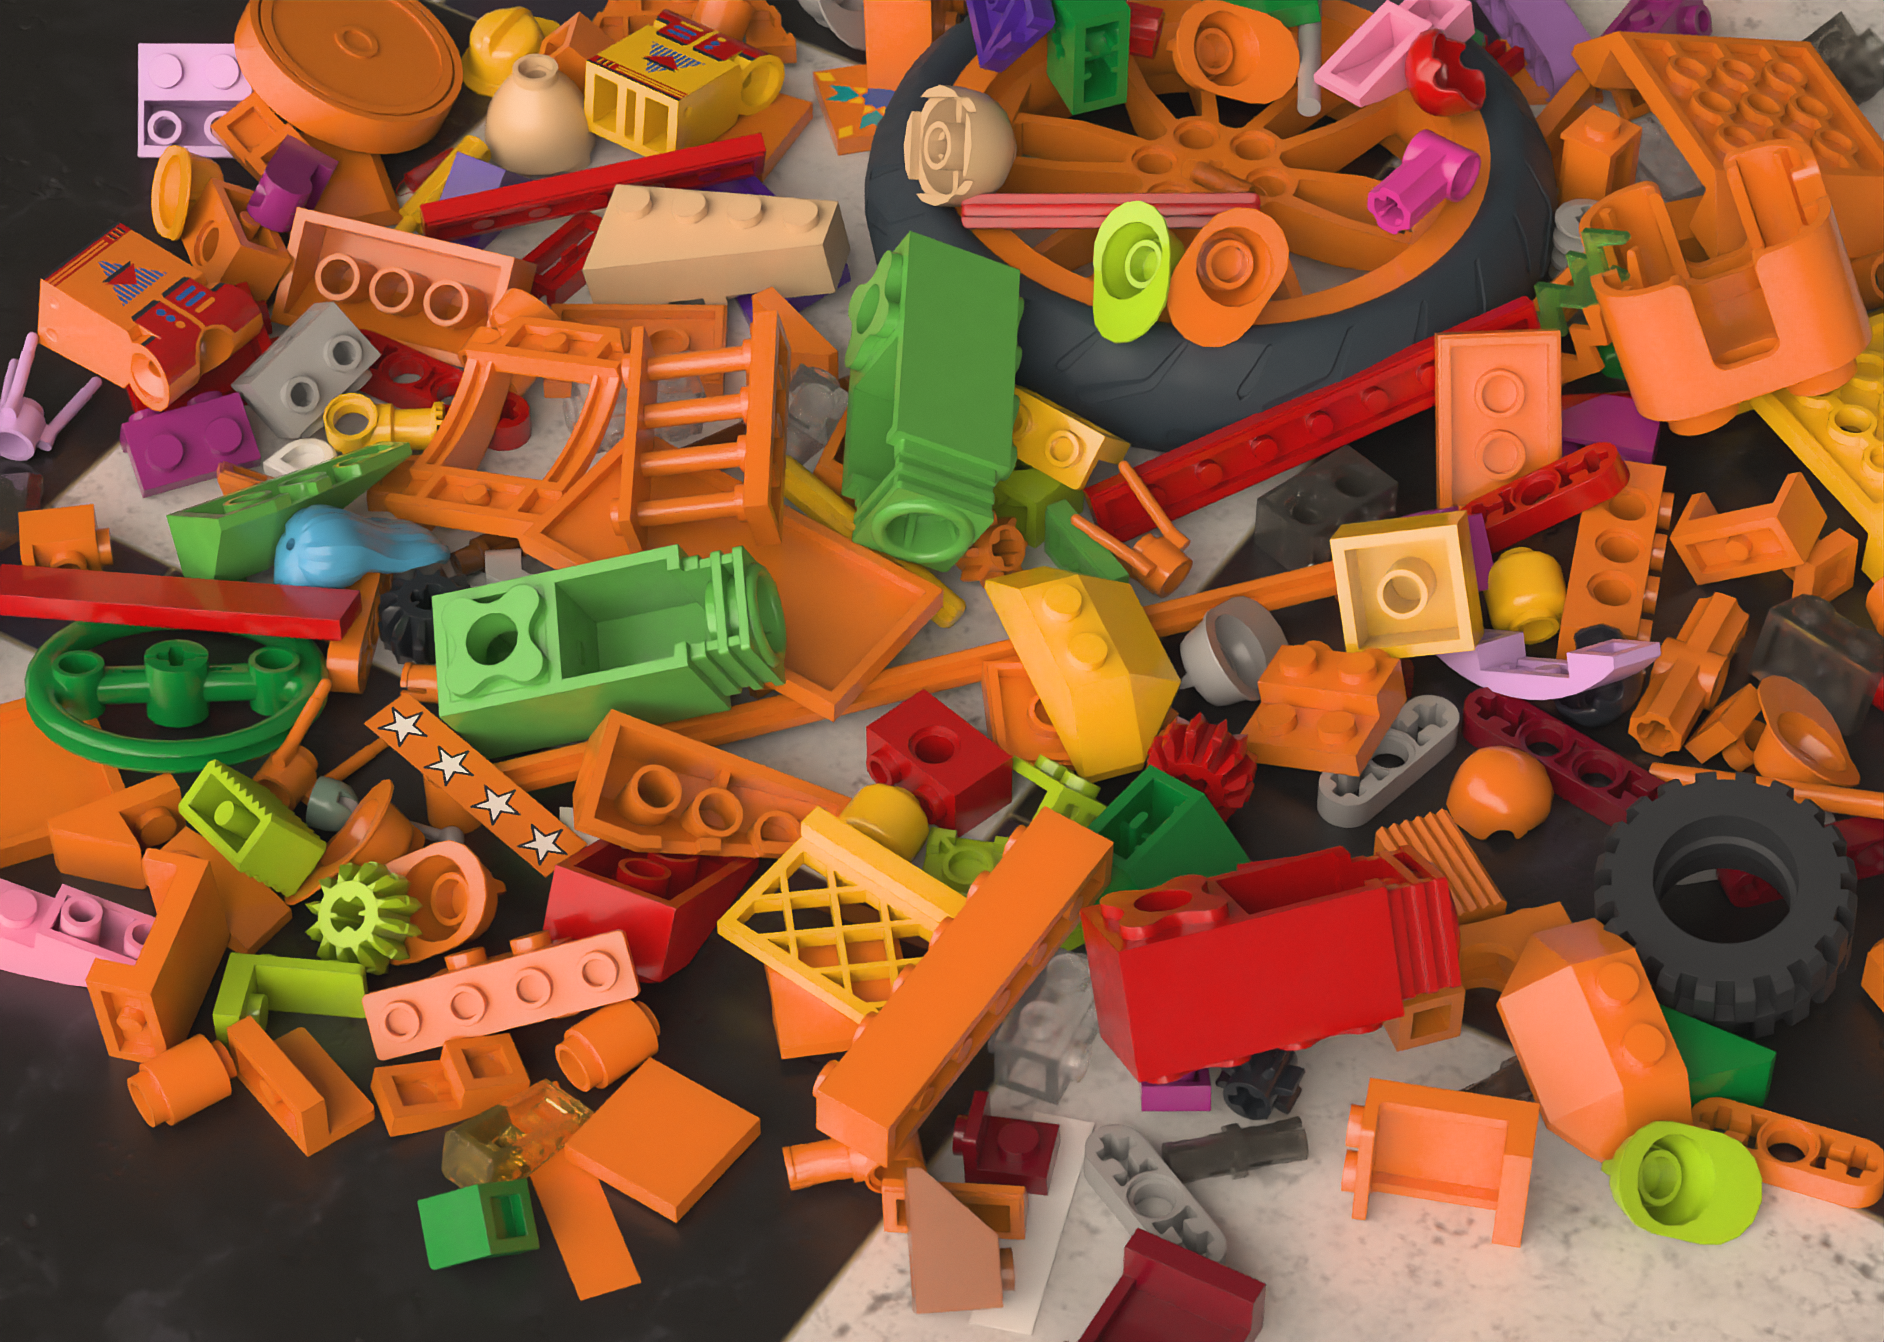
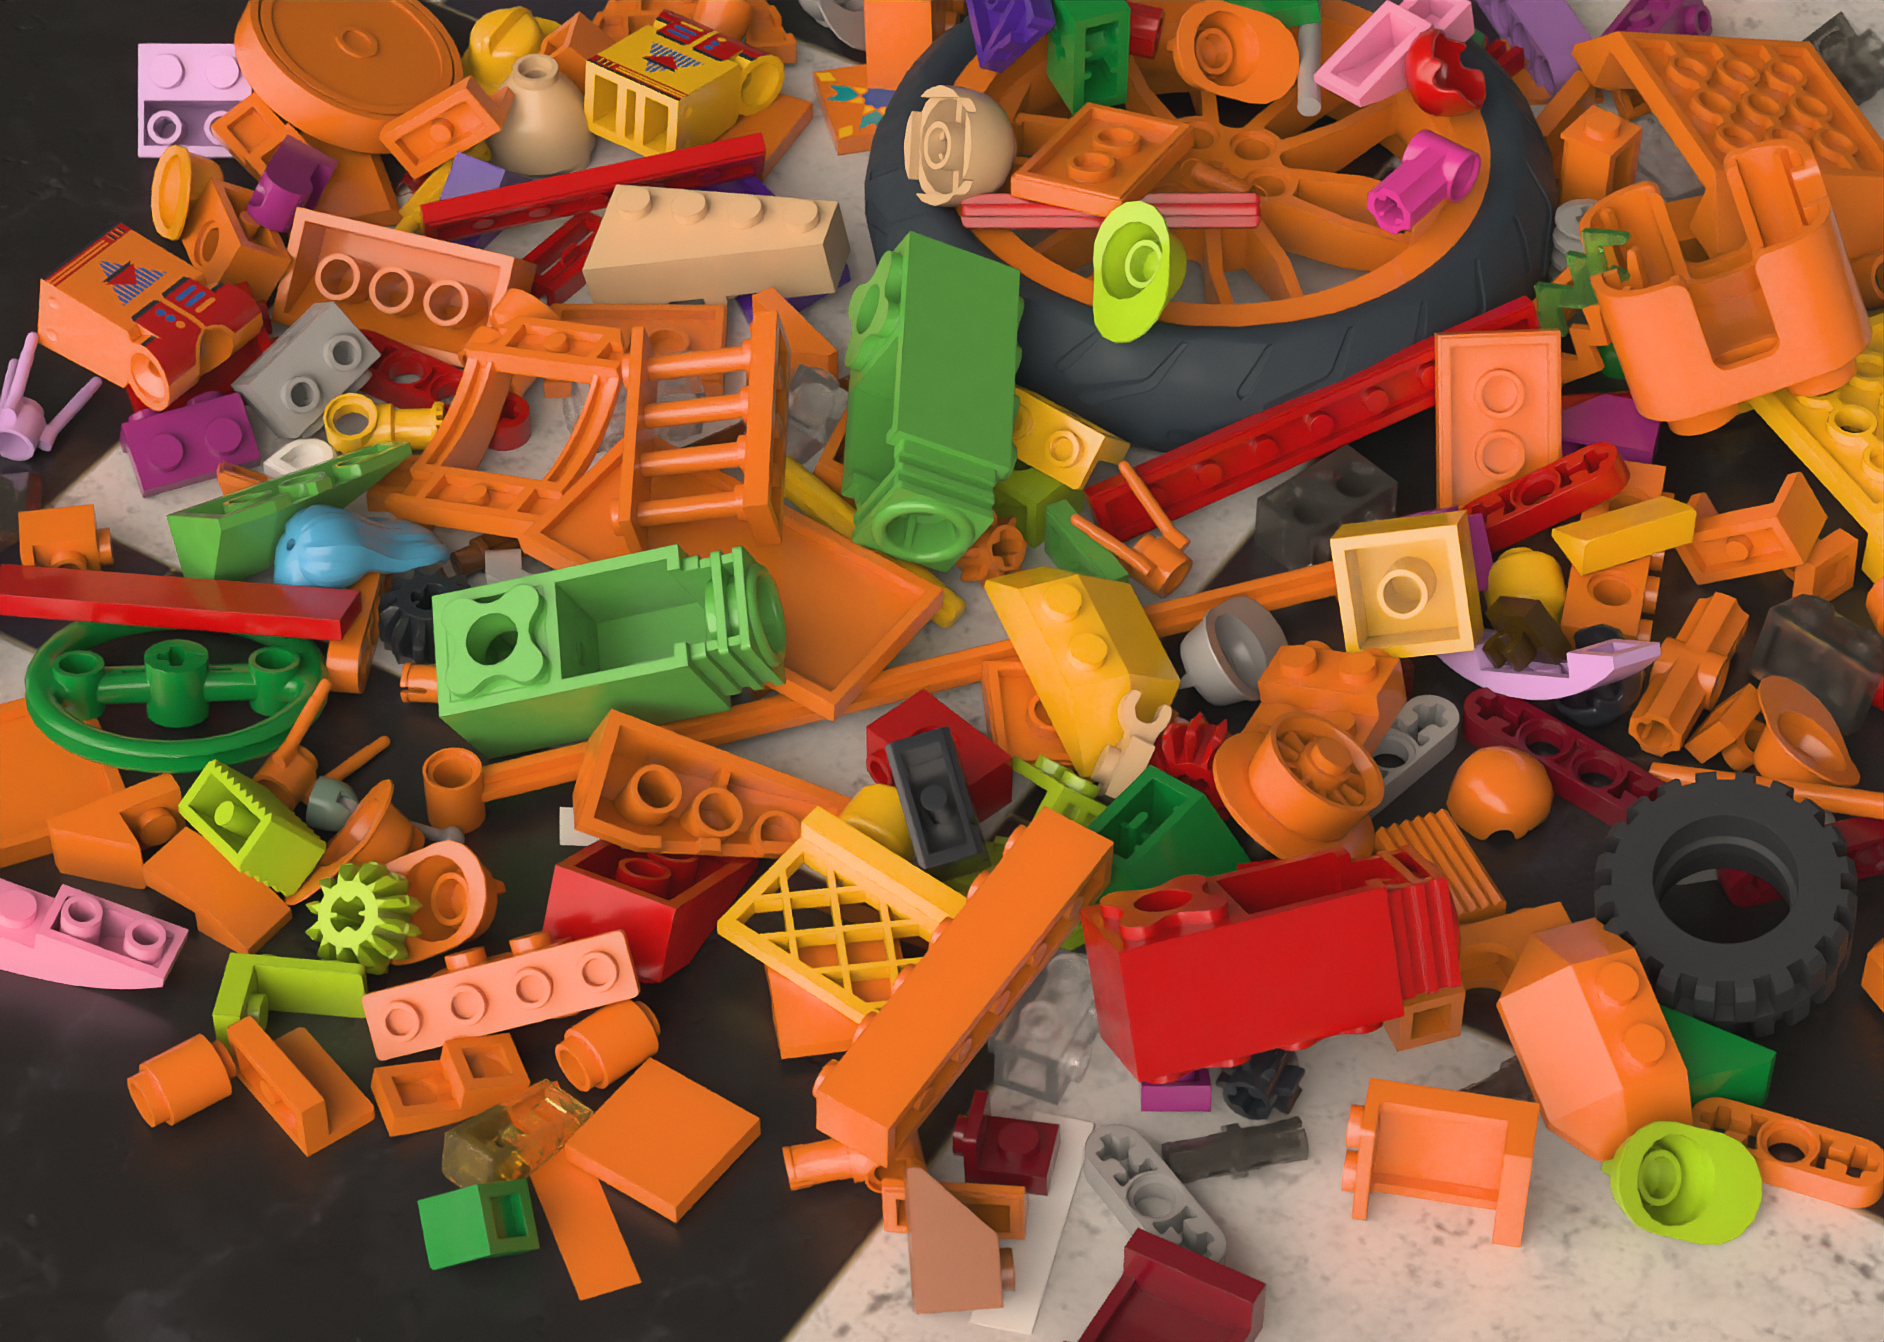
(158, 998): orange panel -> none
(445, 125): none -> orange panel
(475, 784): orange sticker -> none
(938, 805): none -> black brick
(1102, 160): none -> orange tile
(1124, 763): none -> tan plate
(1227, 276): orange piece -> none
(1299, 788): none -> orange piece
(1523, 634): none -> dark brown tile
(1626, 534): none -> yellow slope

